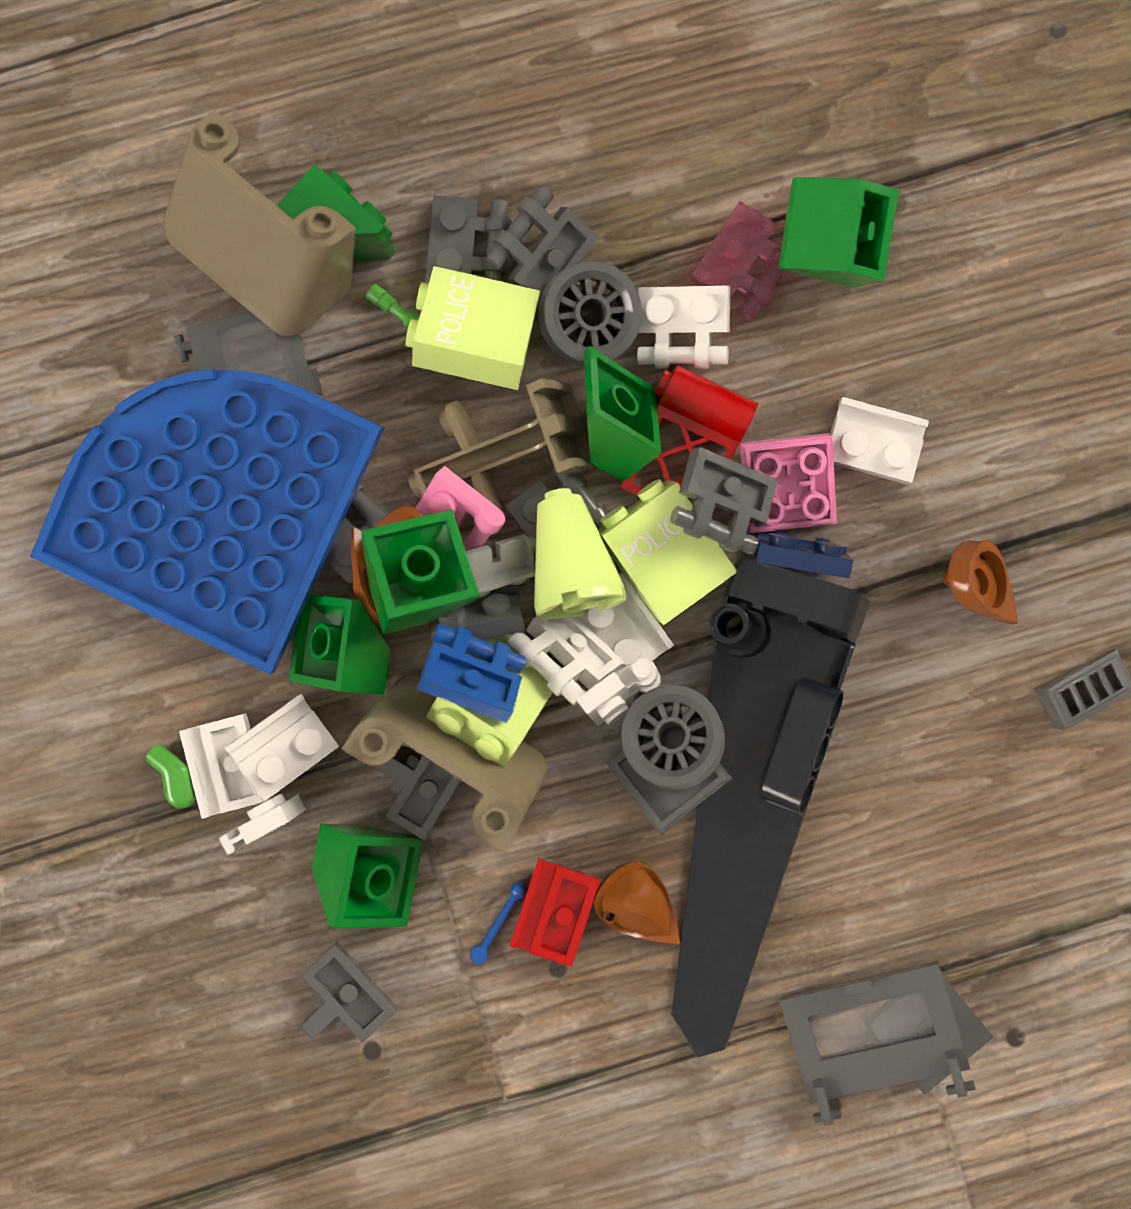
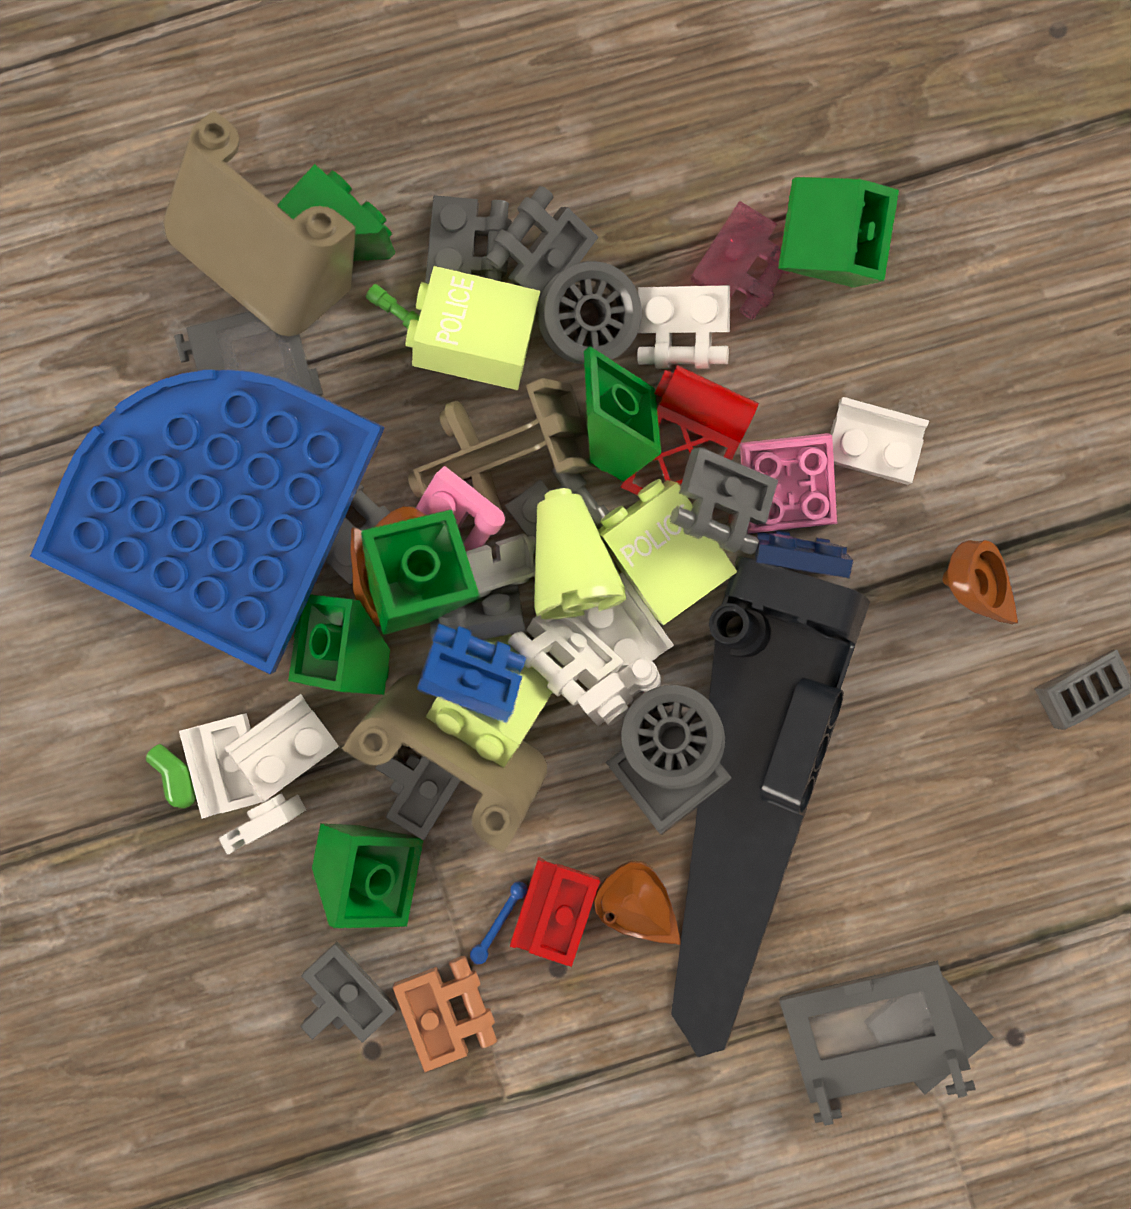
(431, 1017): none -> nougat plate

